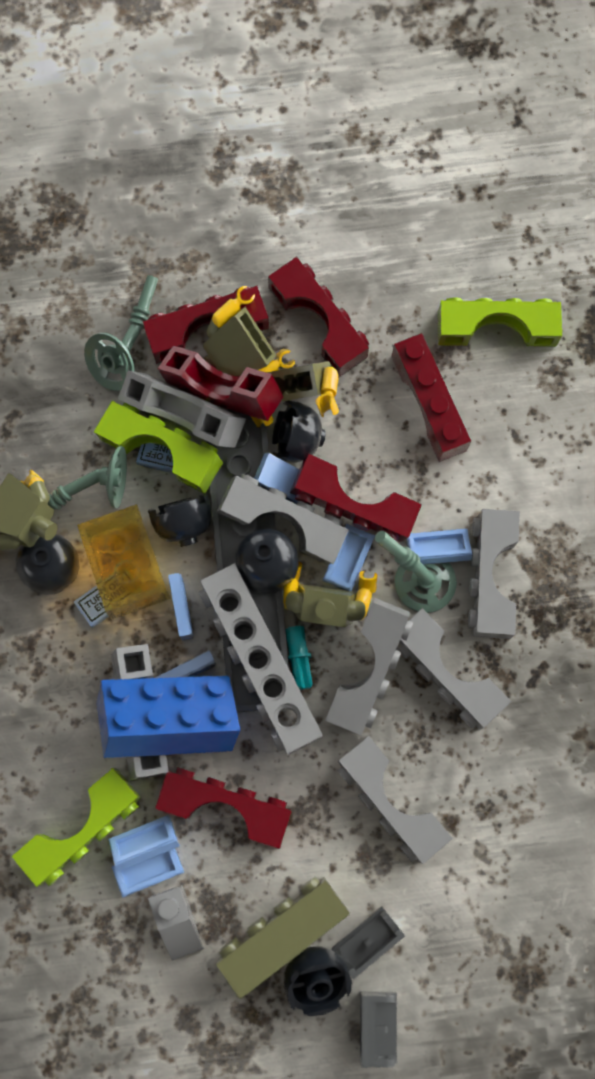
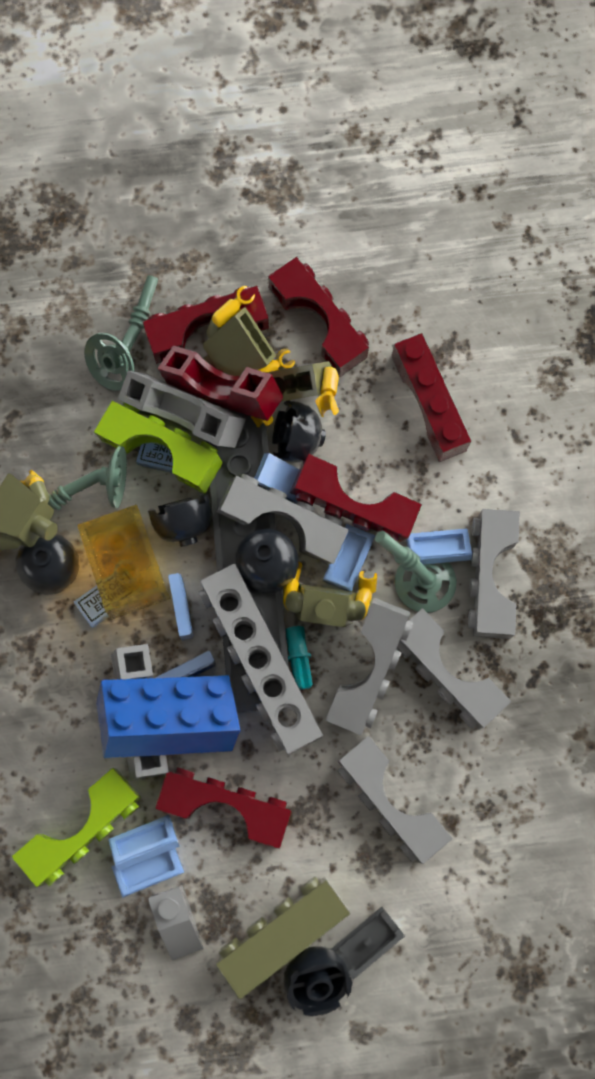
(378, 1029): dark grey hinge -> none
(535, 321): lime arch -> none

